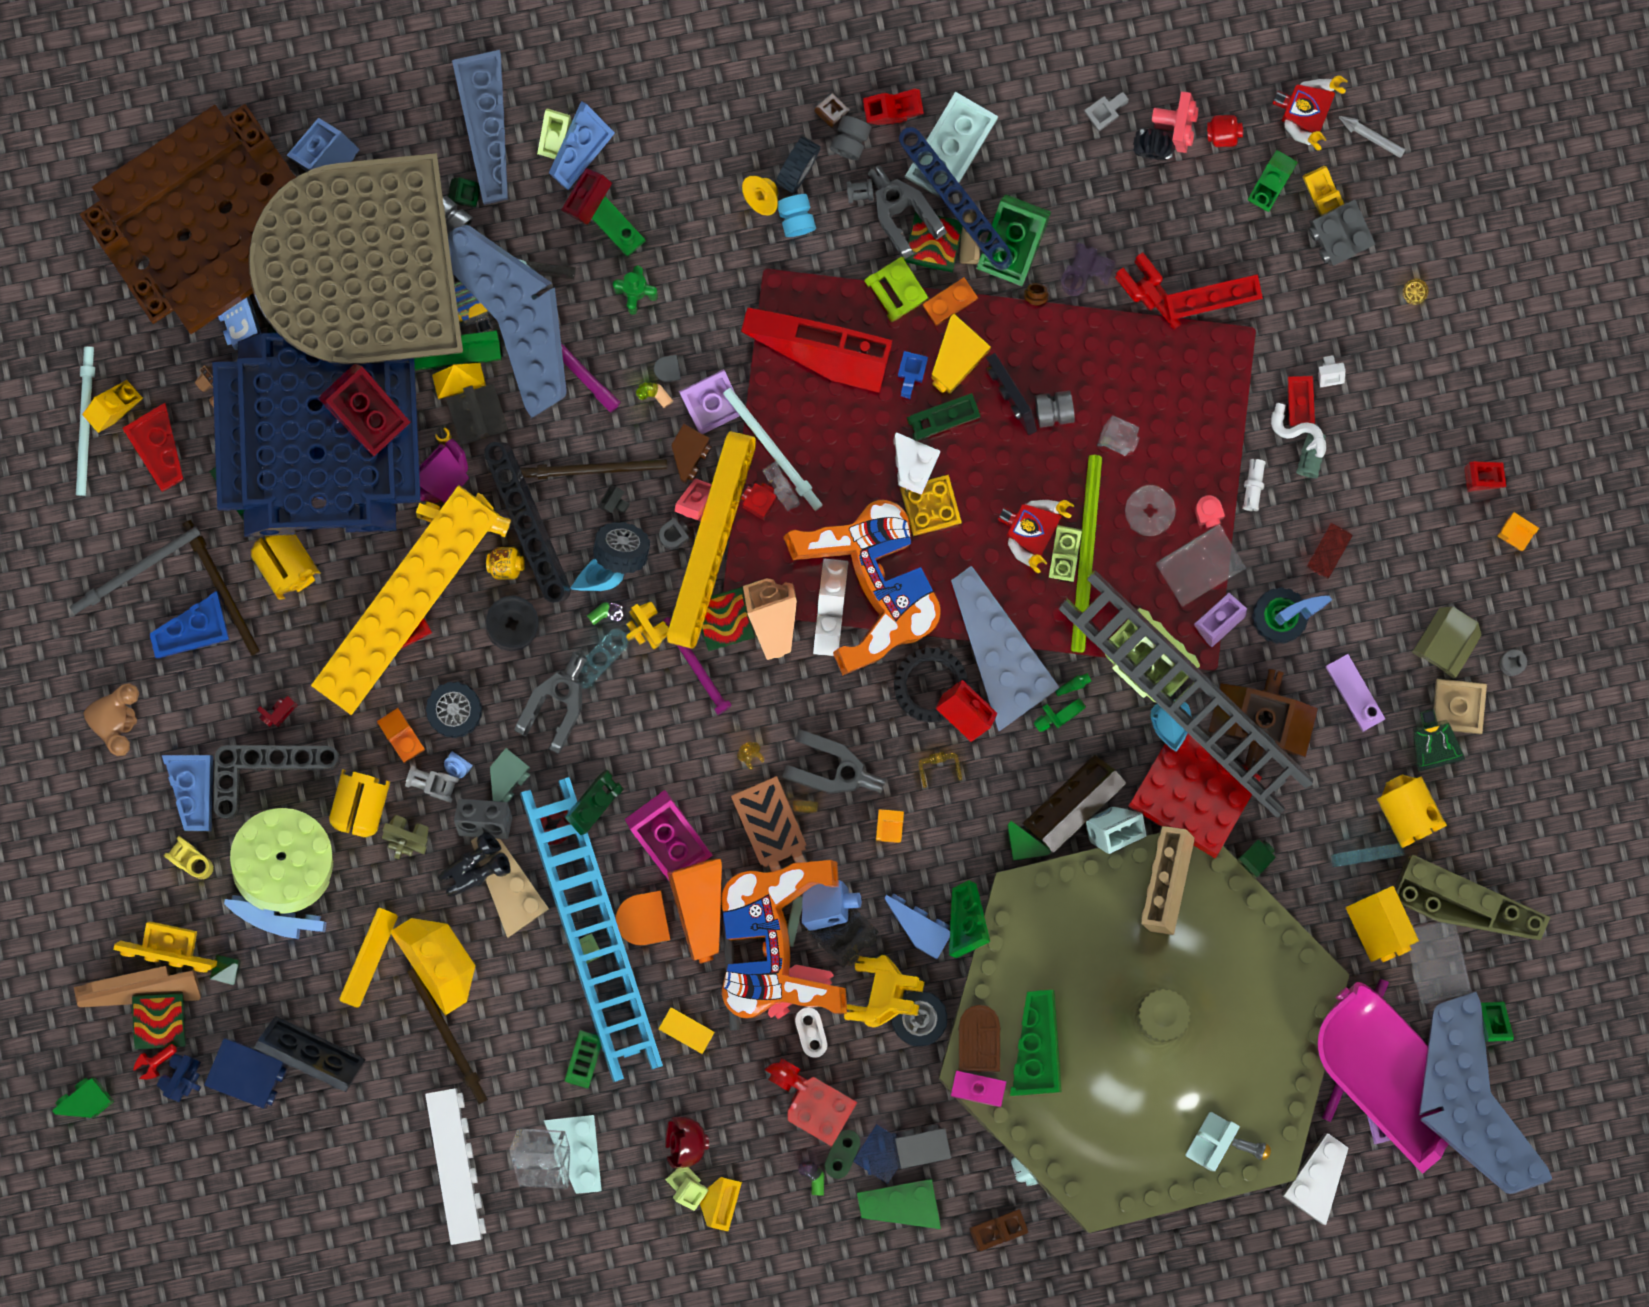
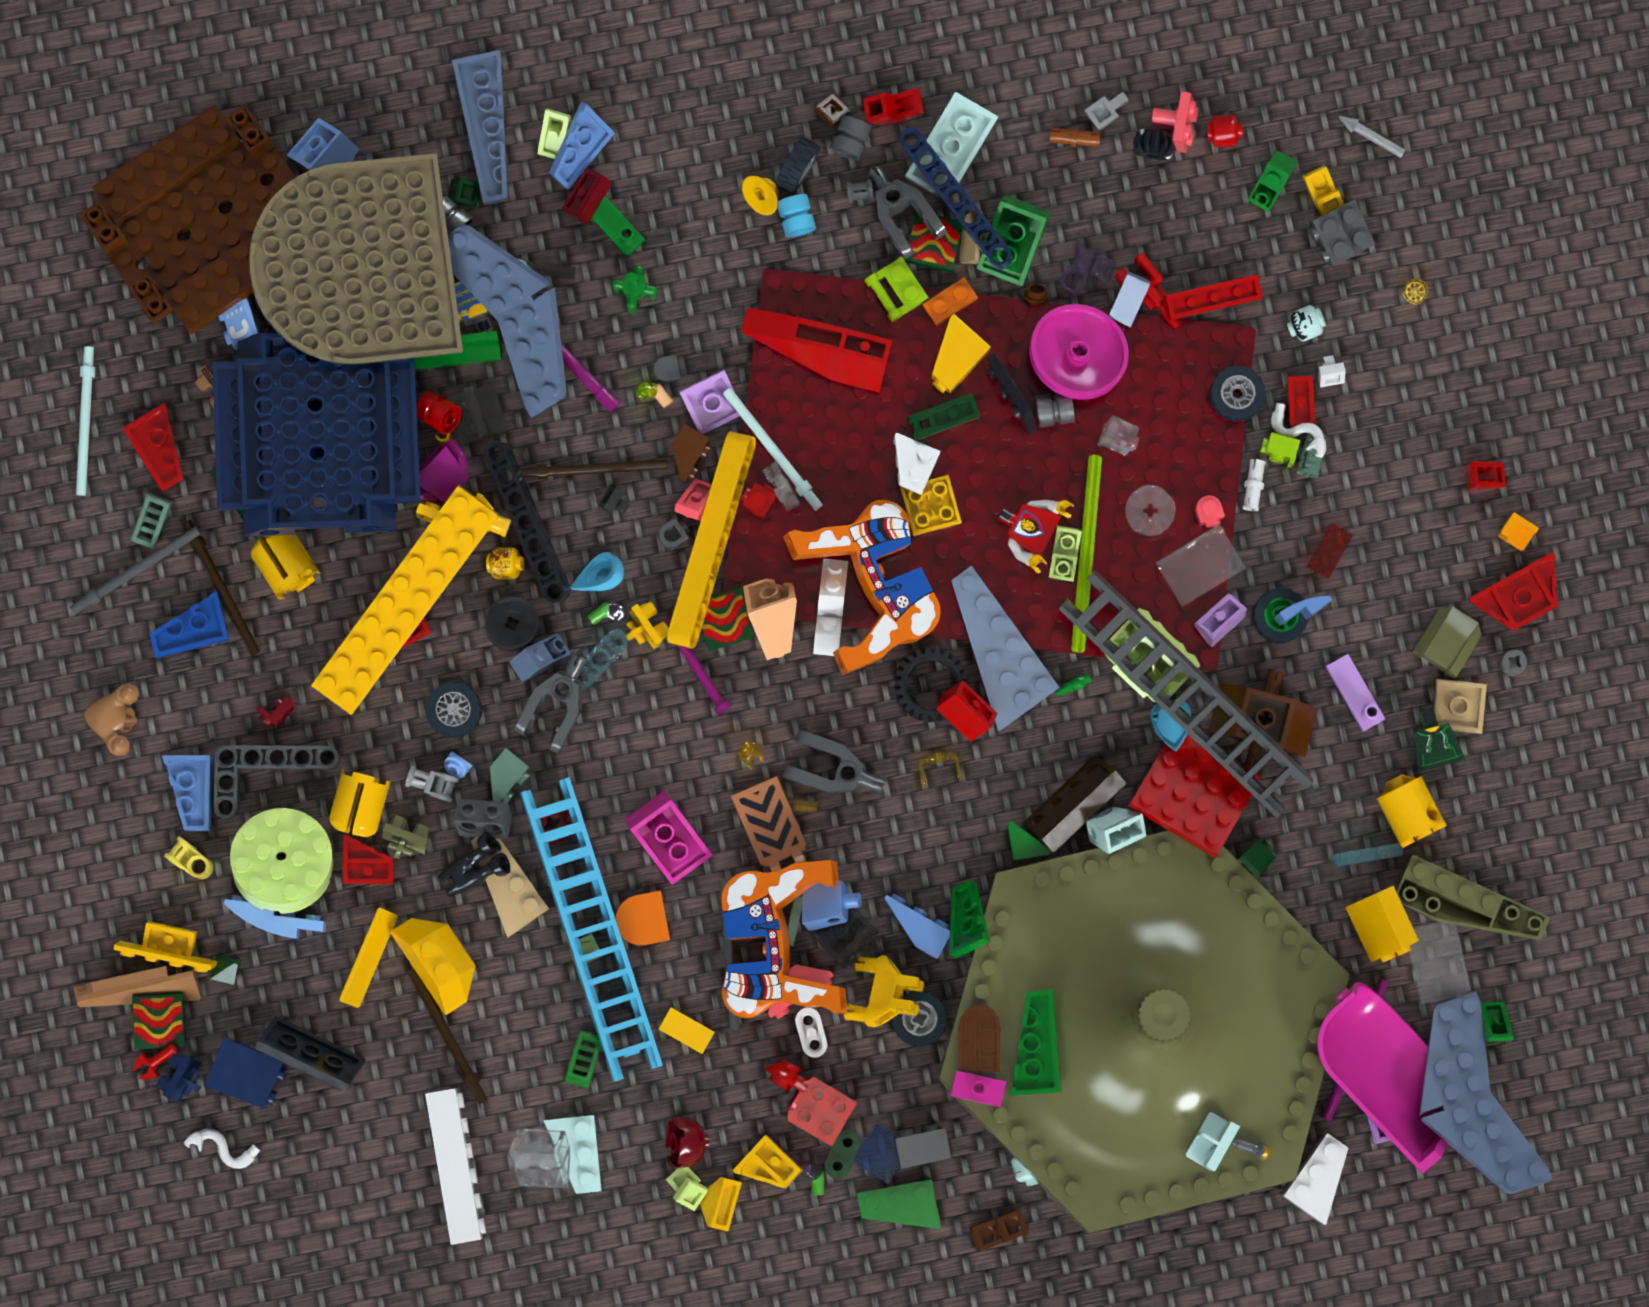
(86, 1101): green slope -> none
(111, 405): yellow slope -> none
(151, 497): none -> sand green slope
(240, 1162): none -> white animal
(364, 409): dark red slope -> none
(365, 864): none -> red wing
(401, 735): orange slope -> none
(438, 412): none -> red wheel
(456, 377): yellow slope -> none
(539, 657): none -> sand blue slope
(593, 803): dark green plate -> none
(621, 547): black wheel -> none
(698, 904): orange slope -> none
(769, 1164): none -> yellow wing
(889, 826): light orange panel -> none
(911, 369): blue plate -> none
(1043, 722): green piece -> none
(1074, 137): none -> dark orange pin
(1078, 351): none -> dark pink dish
(1129, 299): none -> tile
(1167, 880): tan brick -> none
(1249, 386): none -> black wheel
(1280, 448): none -> lime brick
(1306, 323): none -> light aqua head
(1308, 108): torso -> none
(1521, 595): none -> red wing

